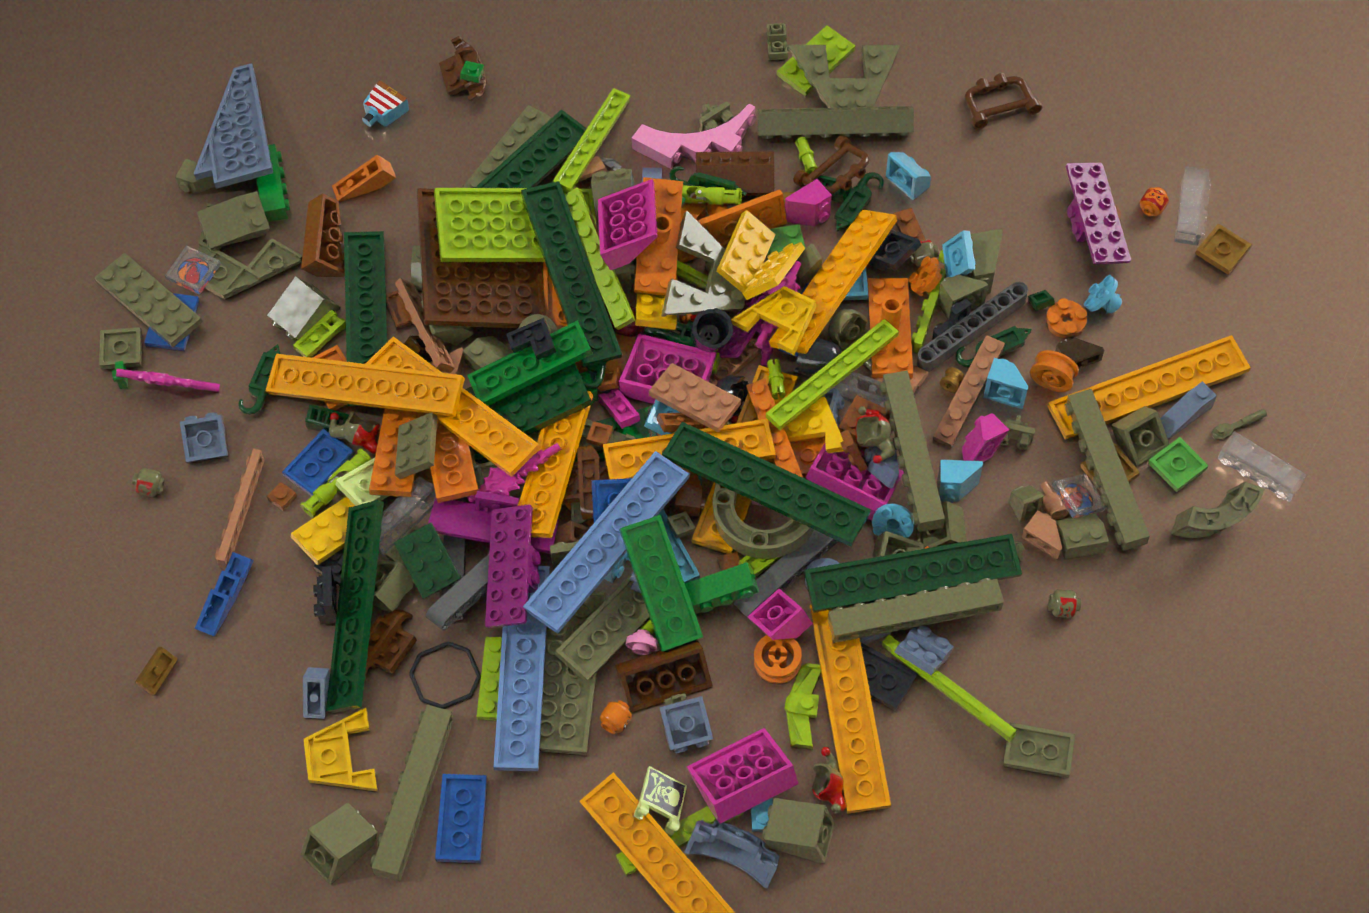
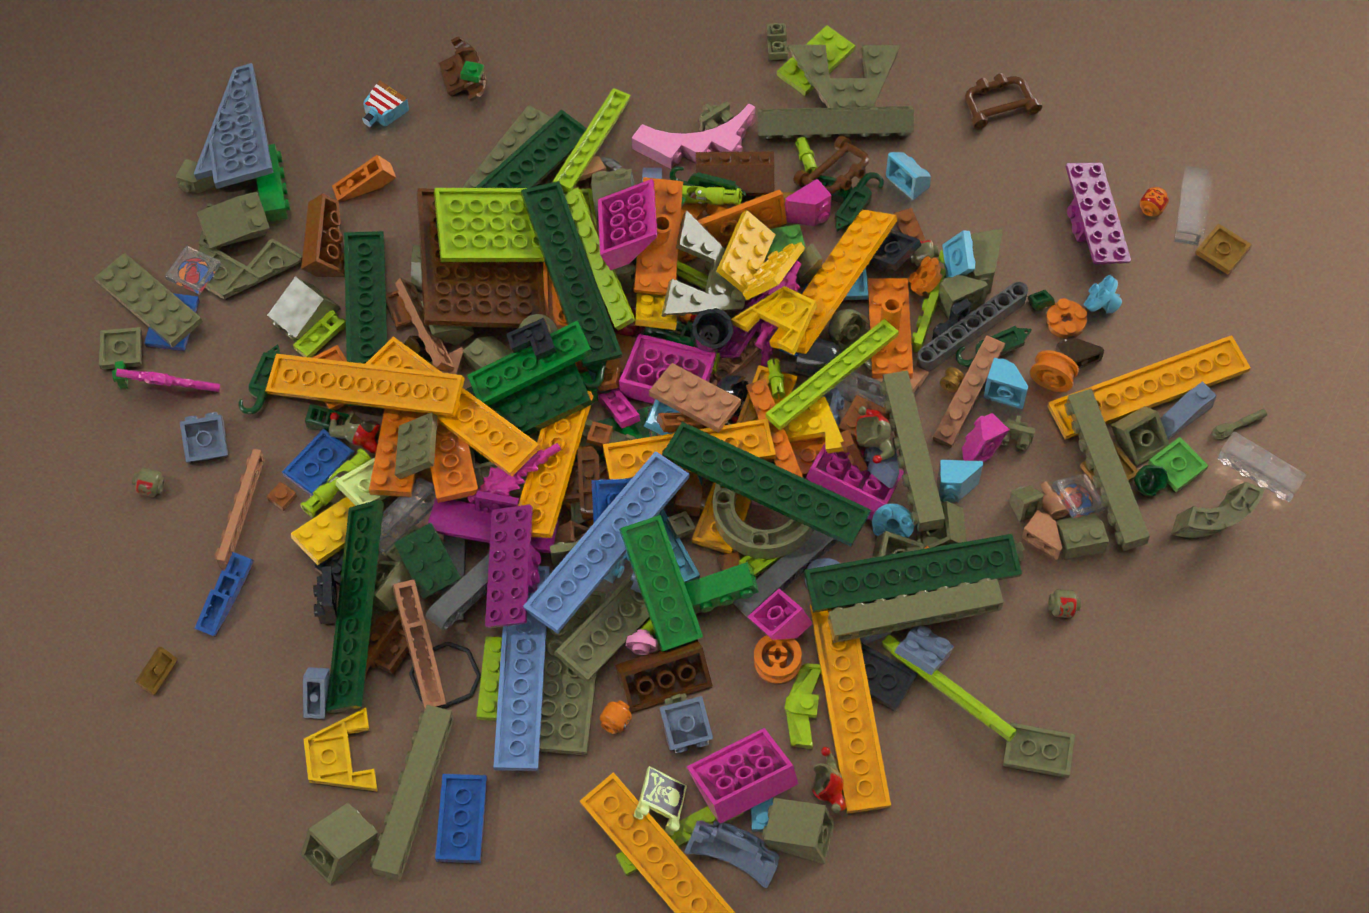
(419, 643): none -> nougat slope
(1151, 479): none -> dark green hair

